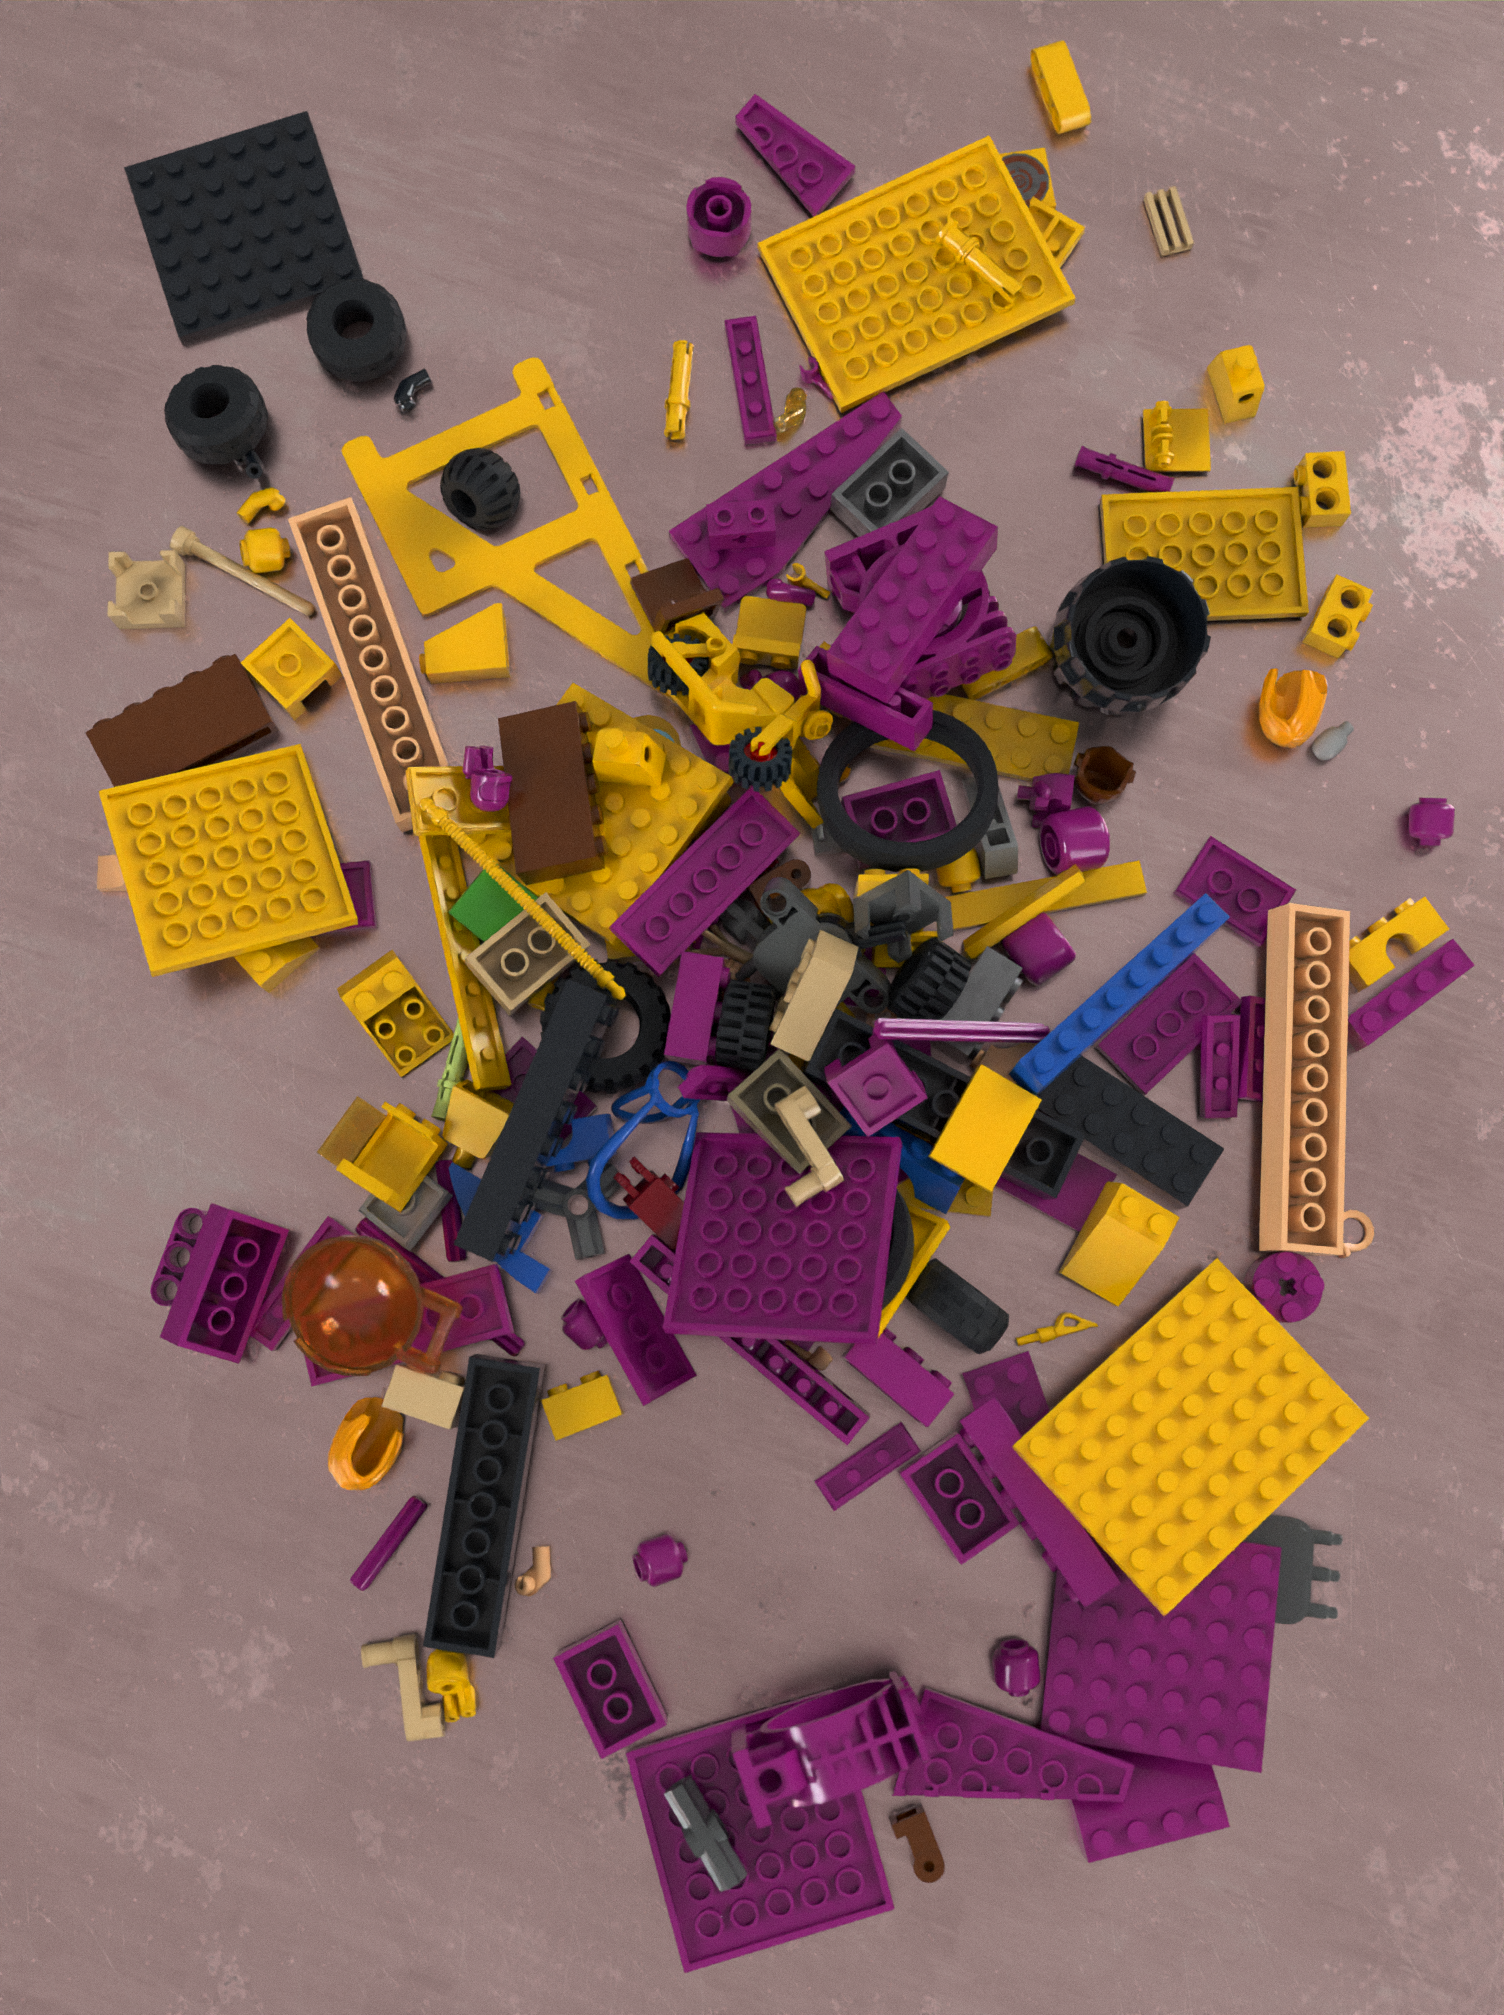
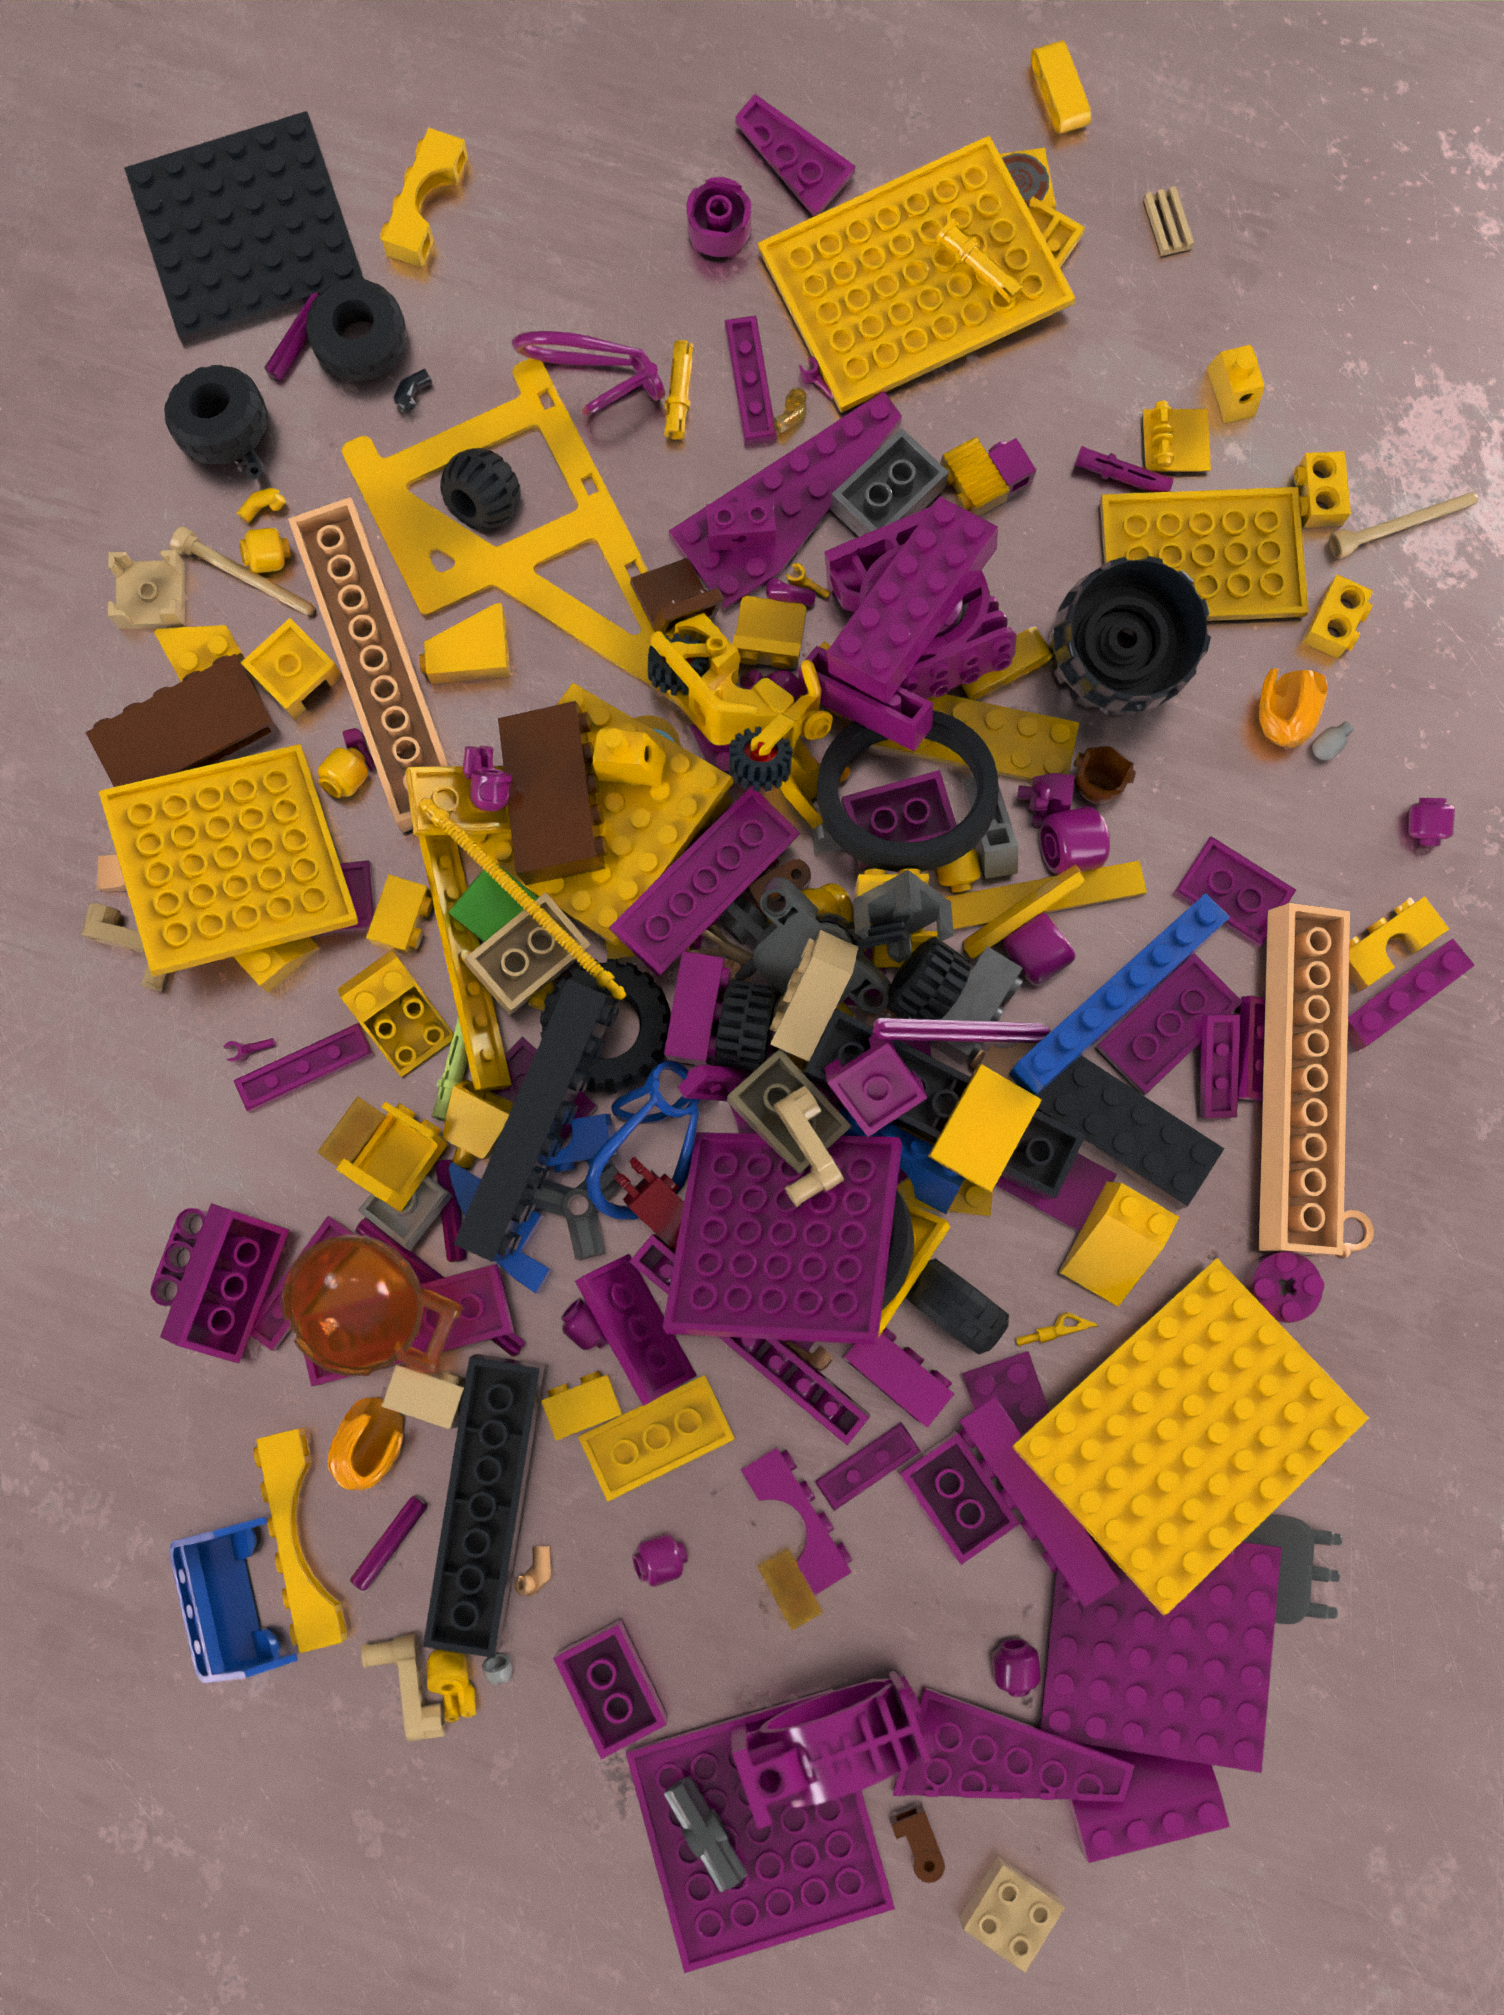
(102, 927): none -> tan beam
(196, 647): none -> yellow wing
(221, 1606): none -> blue windscreen
(244, 1050): none -> magenta hand
(290, 343): none -> magenta axle
(303, 1067): none -> magenta tile
(314, 1611): none -> yellow arch
(342, 772): none -> yellow head
(355, 738): none -> magenta hand
(400, 915): none -> yellow brick
(437, 164): none -> yellow arch
(497, 1669): none -> light grey hinge
(525, 343): none -> magenta animal
(656, 1438): none -> yellow plate
(789, 1589): none -> clear yellow plate
(820, 1559): none -> magenta arch
(974, 478): none -> yellow brick
(1011, 1913): none -> tan brick
(1013, 464): none -> magenta brick
(1345, 542): none -> tan piece

